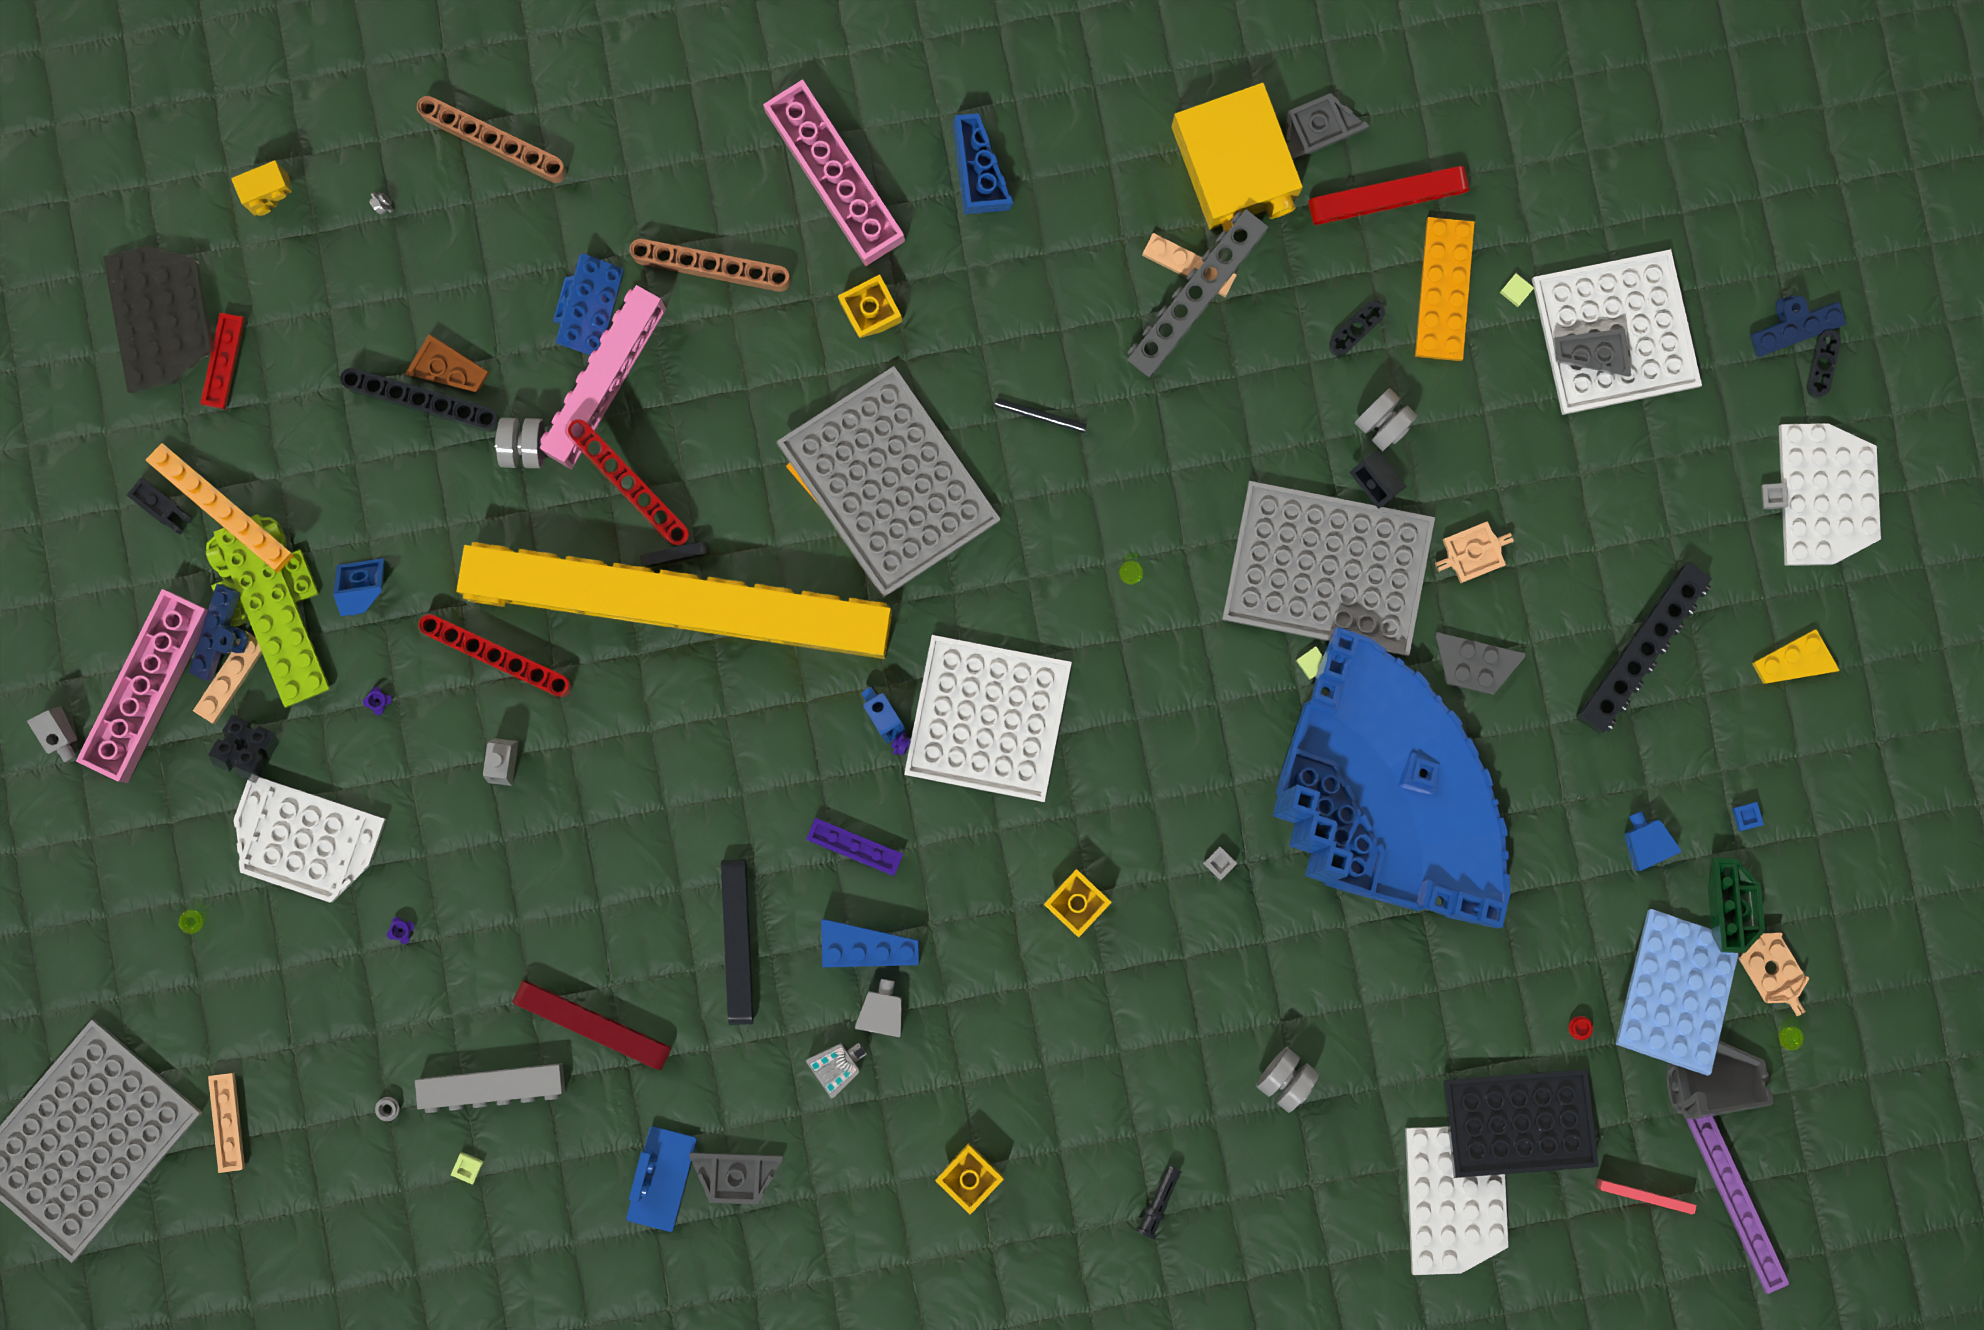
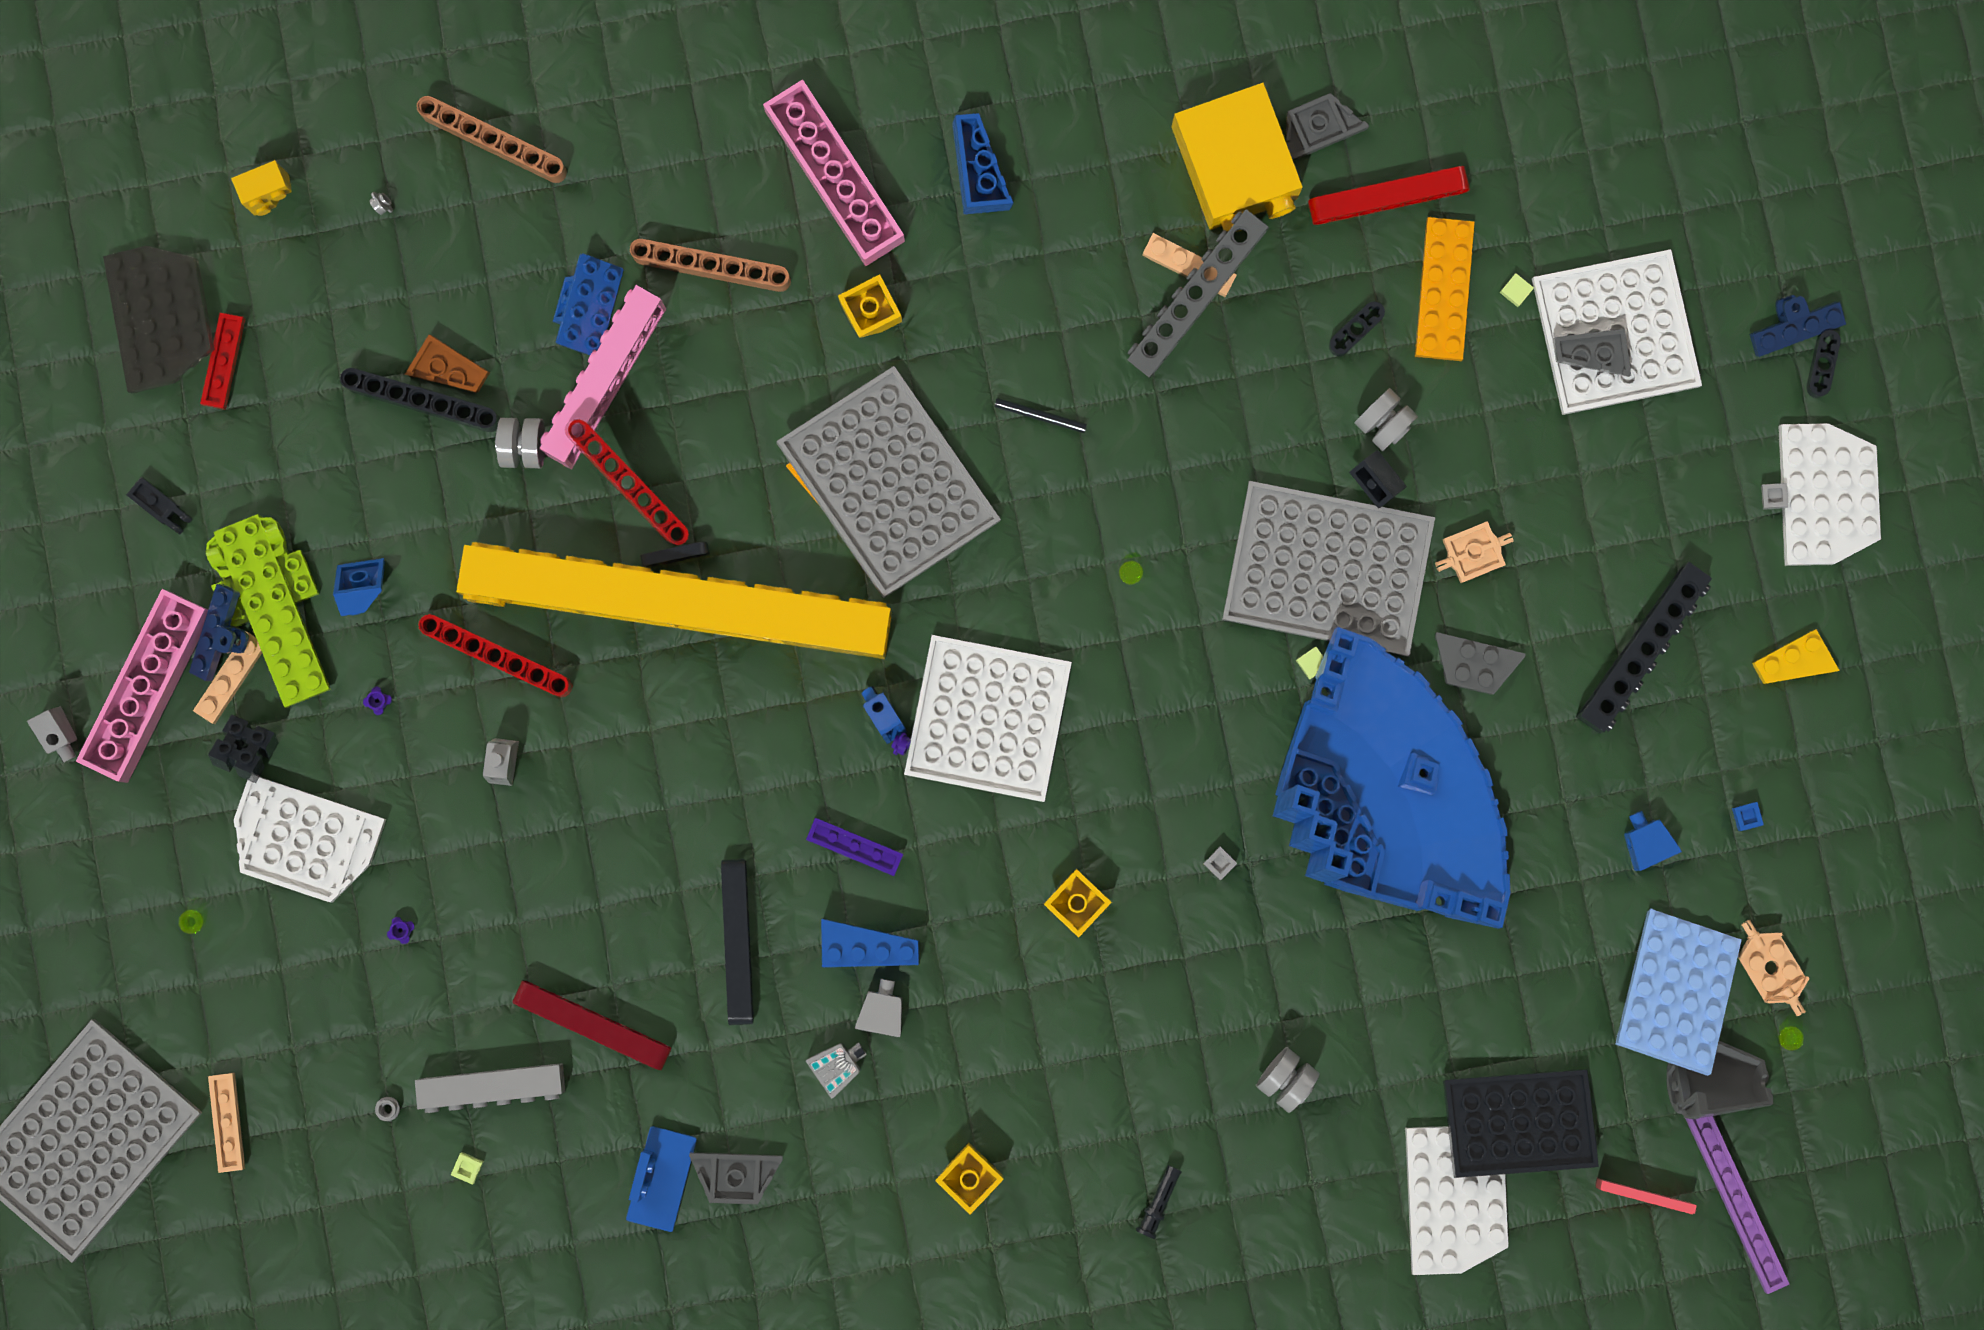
(219, 508): light orange plate -> none
(1580, 1028): red plate -> none
(1734, 906): dark green wedge -> none

